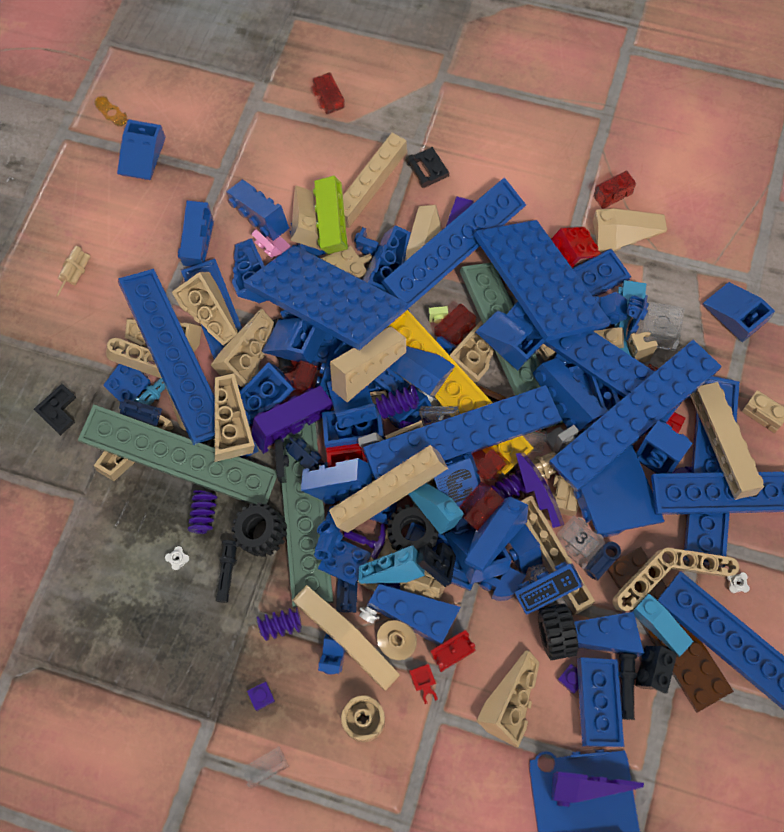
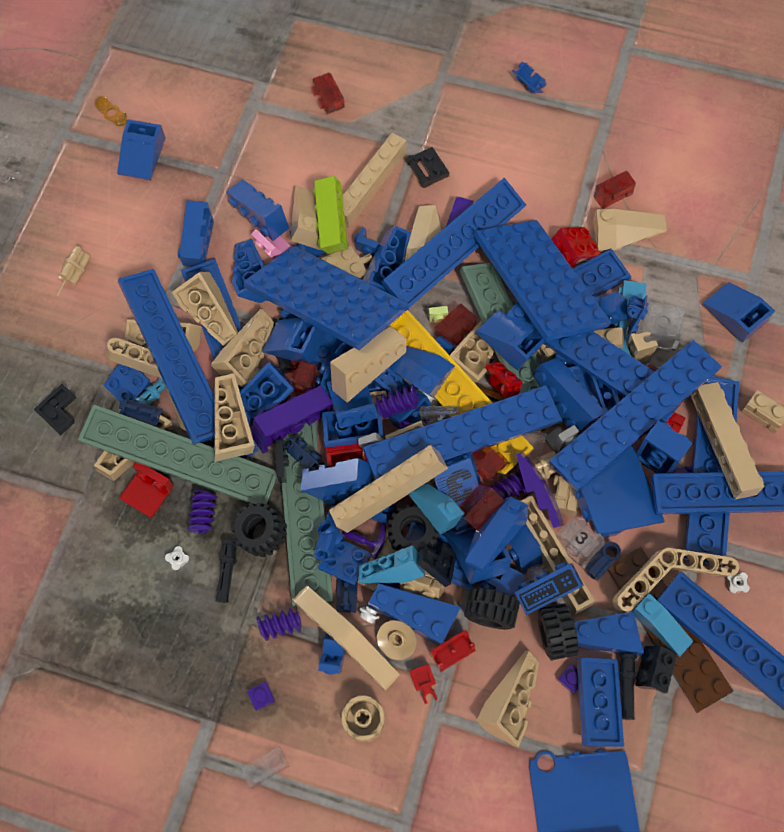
(146, 490): none -> red bracket
(492, 608): none -> black tyre
(504, 380): none -> red bracket
(534, 82): none -> blue hinge
(576, 788): dark purple wedge -> none

